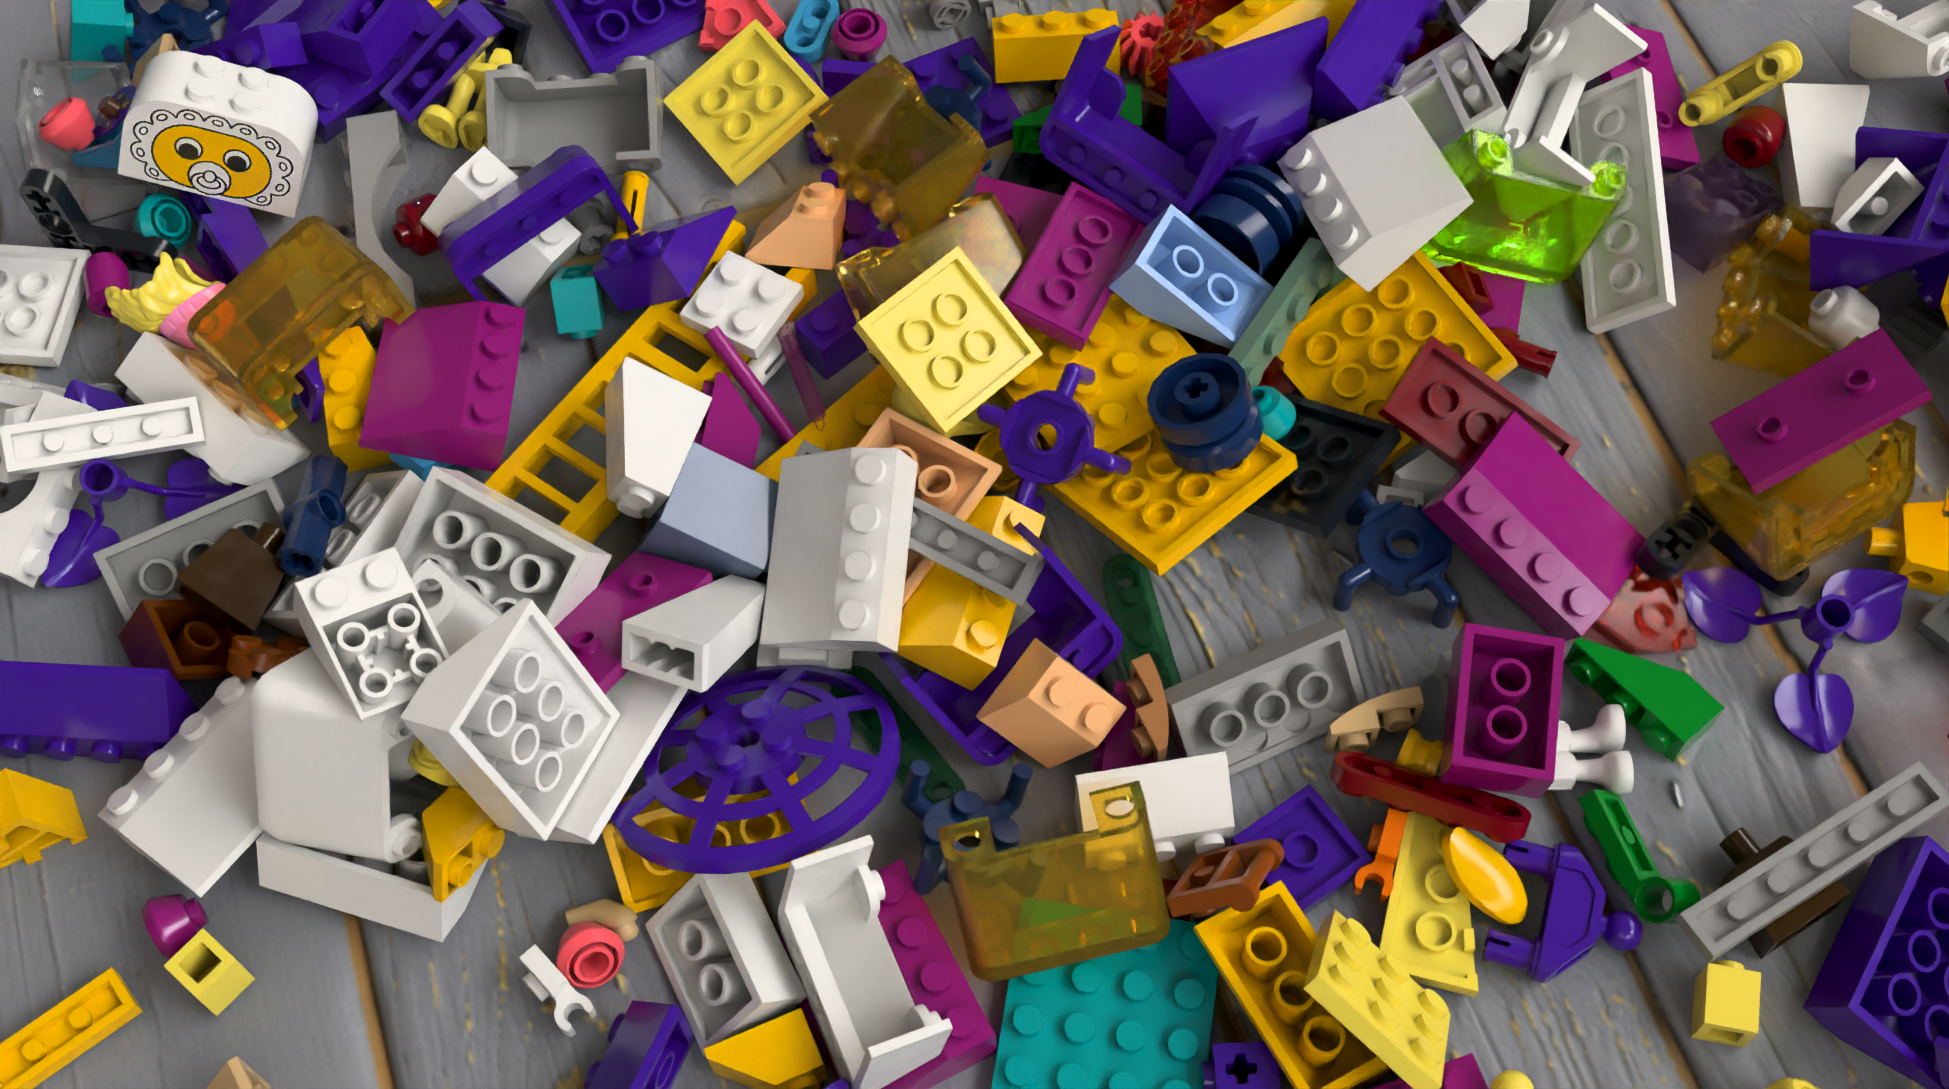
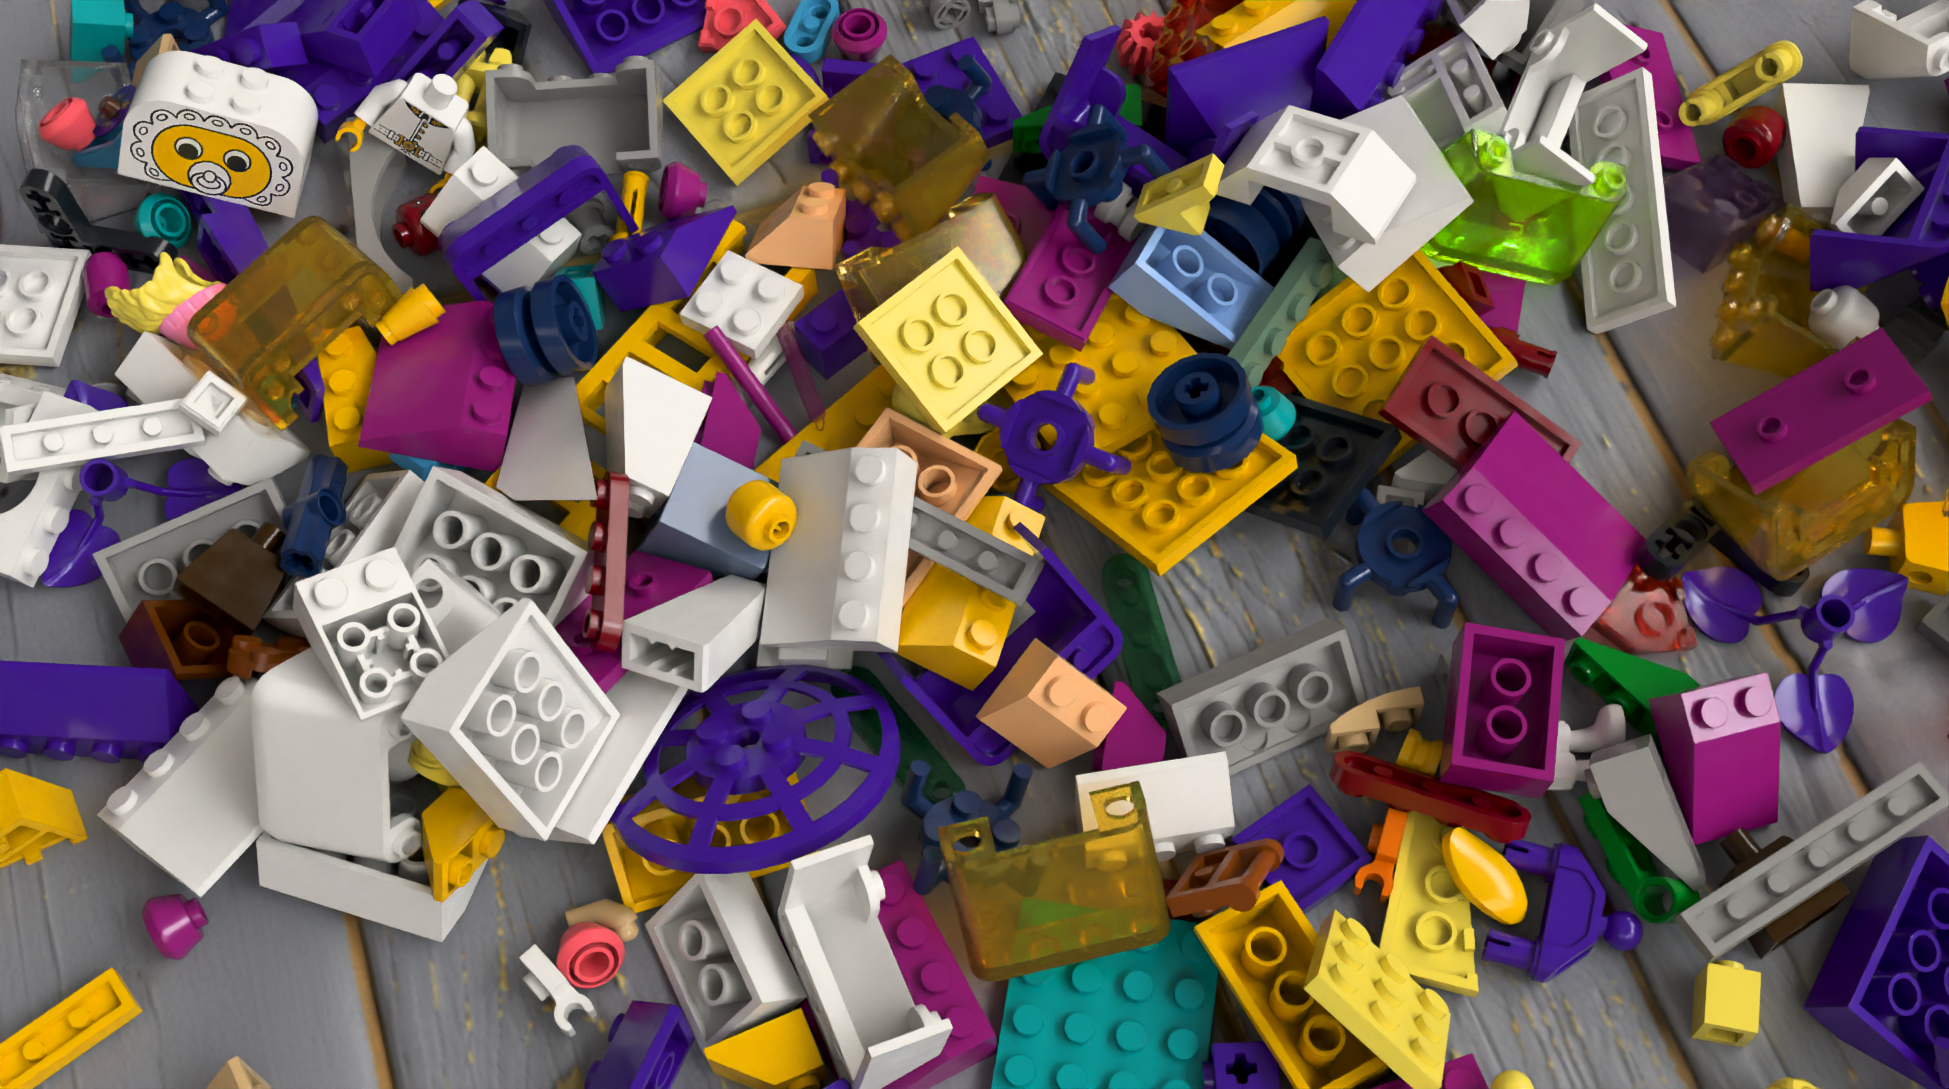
(209, 972): light yellow brick -> none
(213, 403): none -> white tile
(410, 314): none -> yellow cone
(420, 121): none -> white torso
(545, 330): none -> dark blue wheel
(548, 447): none -> white sticker
(607, 576): none -> dark red plate
(680, 191): none -> magenta cone
(757, 515): none -> yellow head
(1045, 44): yellow slope -> none
(1077, 185): none -> dark blue plate
(1121, 213): none -> light grey wheel
(1151, 715): medium nougat slope -> none
(1181, 197): none -> light yellow slope
(1323, 163): none -> white slope
(1643, 802): none -> light grey slope
(1722, 754): none -> magenta slope

